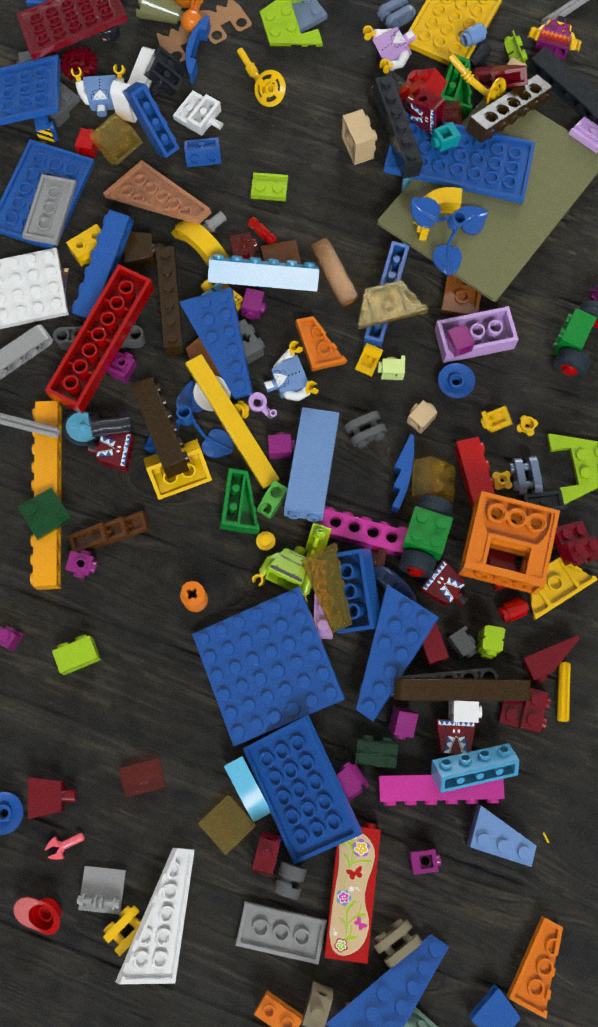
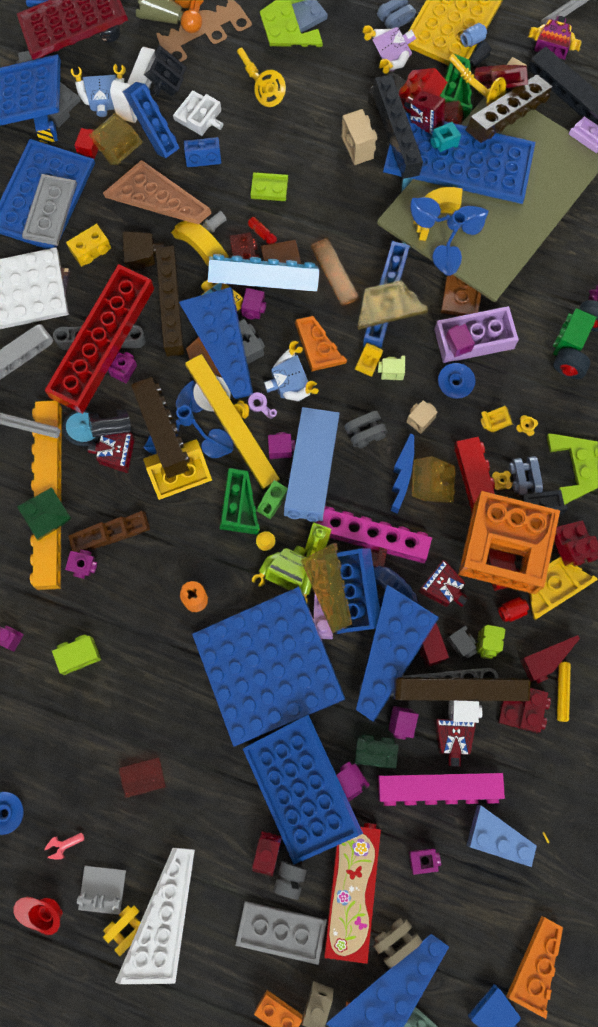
(48, 797): dark red torso -> none
(79, 58): dark red gear -> none
(103, 261): blue brick -> none
(199, 33): blue slope -> none
(227, 824): clear yellow plate -> none
(247, 789): medium azure slope -> none
(426, 536): brick -> none
(474, 767): dark azure brick -> none
(513, 44): lime hinge -> none

